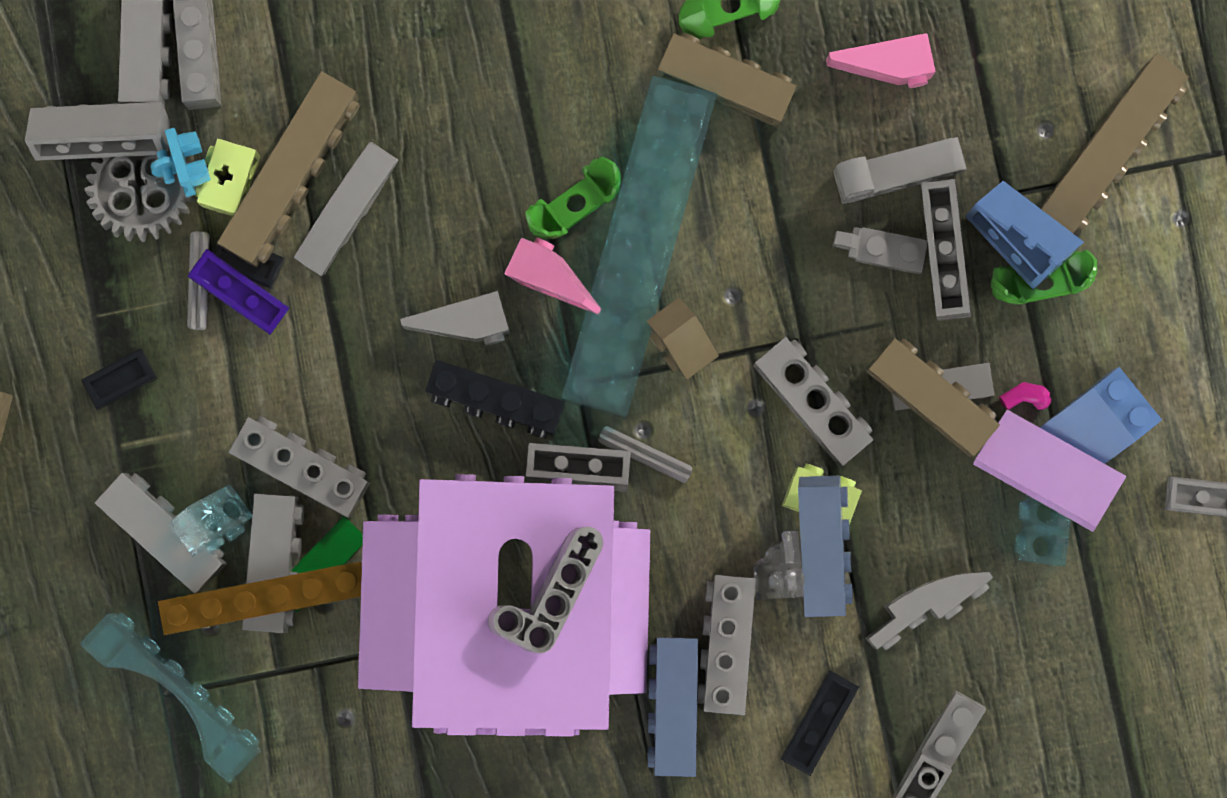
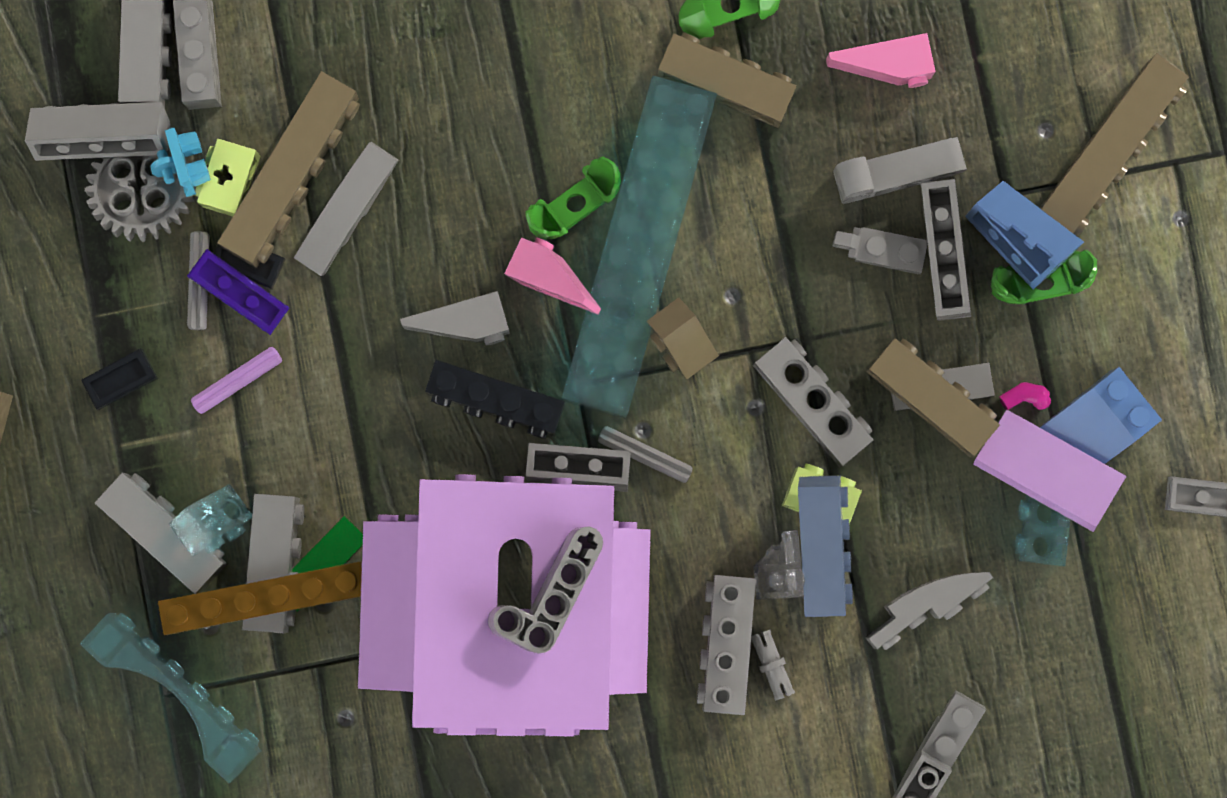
(236, 380): none -> lavender axle
(299, 467): light grey brick -> none
(675, 706): sand blue brick -> none
(772, 665): none -> light grey pin
(819, 723): black tile -> none

